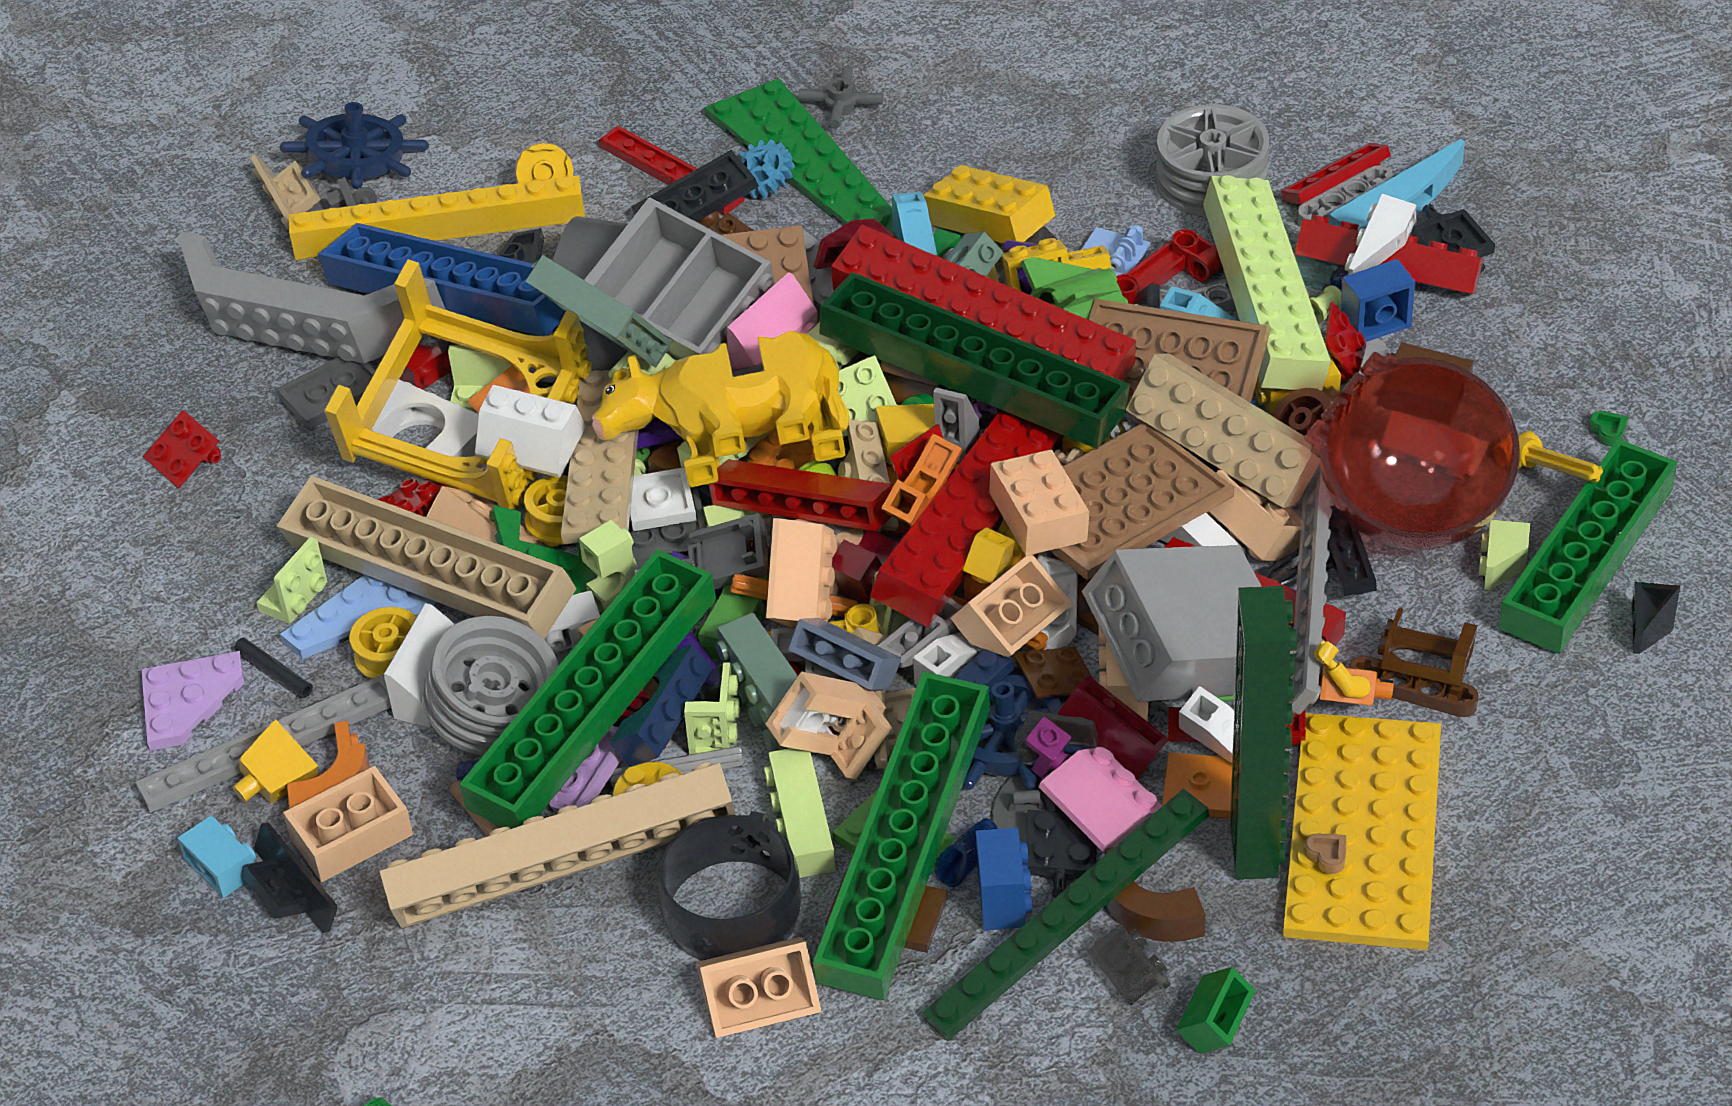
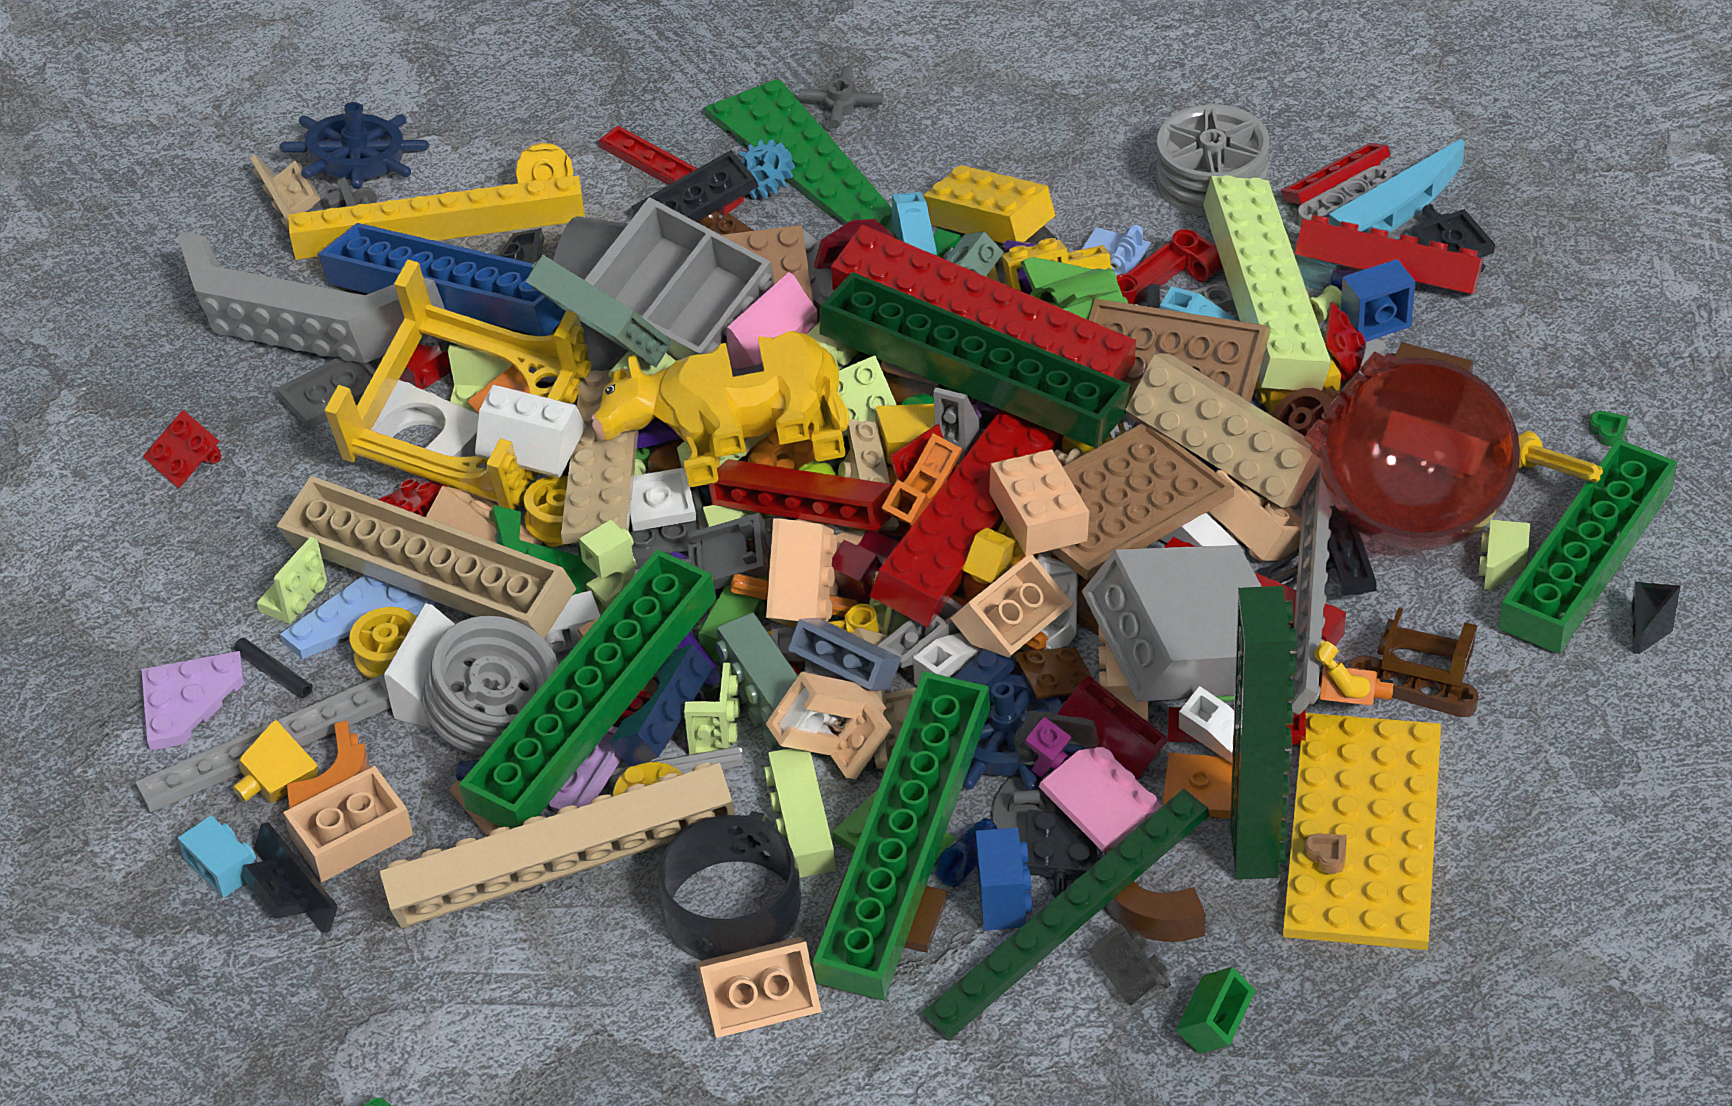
(1386, 233): white slope -> none

